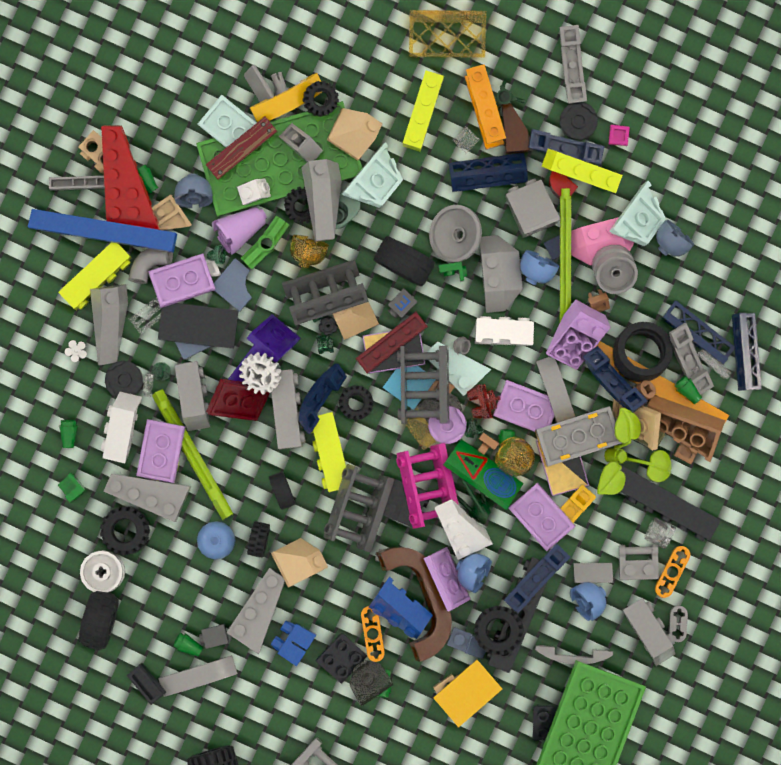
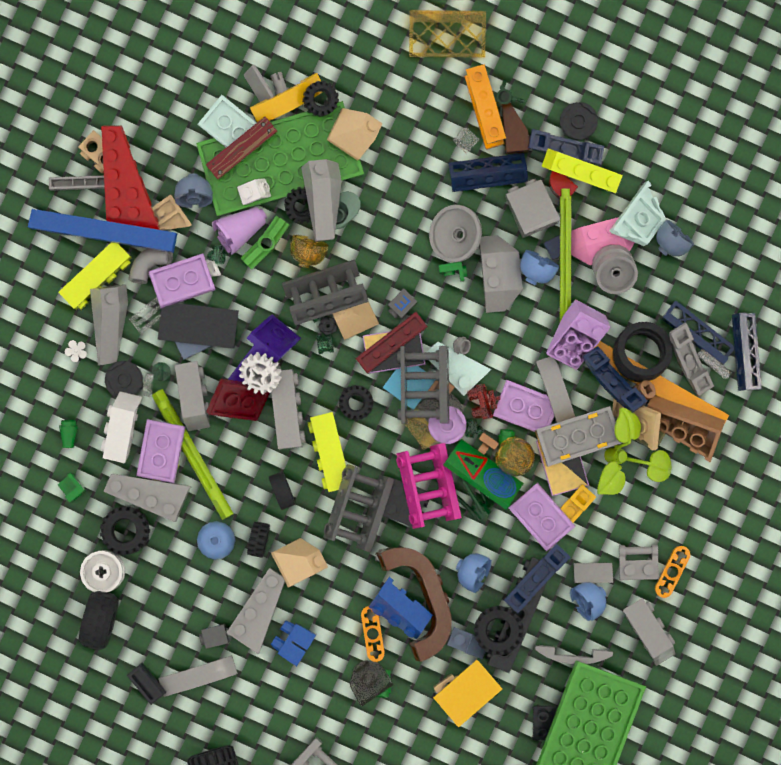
(147, 178): green cone -> none
(187, 645): green cone -> none
(232, 285): sand blue tile -> none
(301, 143): light grey slope -> none
(317, 395): dark blue slope -> none
(341, 658): black hinge -> none
(375, 180): light aqua wing -> none
(404, 261): black tyre -> none
(423, 110): neon yellow brick -> none
(446, 580): lavender tile -> none
(461, 530): white wedge -> none
(504, 331): white wedge -> none
(572, 64): light grey slope -> none
(599, 302): medium nougat tile -> none
(618, 135): dark pink tile -> none
(659, 533): clear piece -> none
(669, 506): black brick -> none
(682, 624): light grey beam -> none
(683, 452): medium nougat tile -> none
(687, 388): green cone -> none

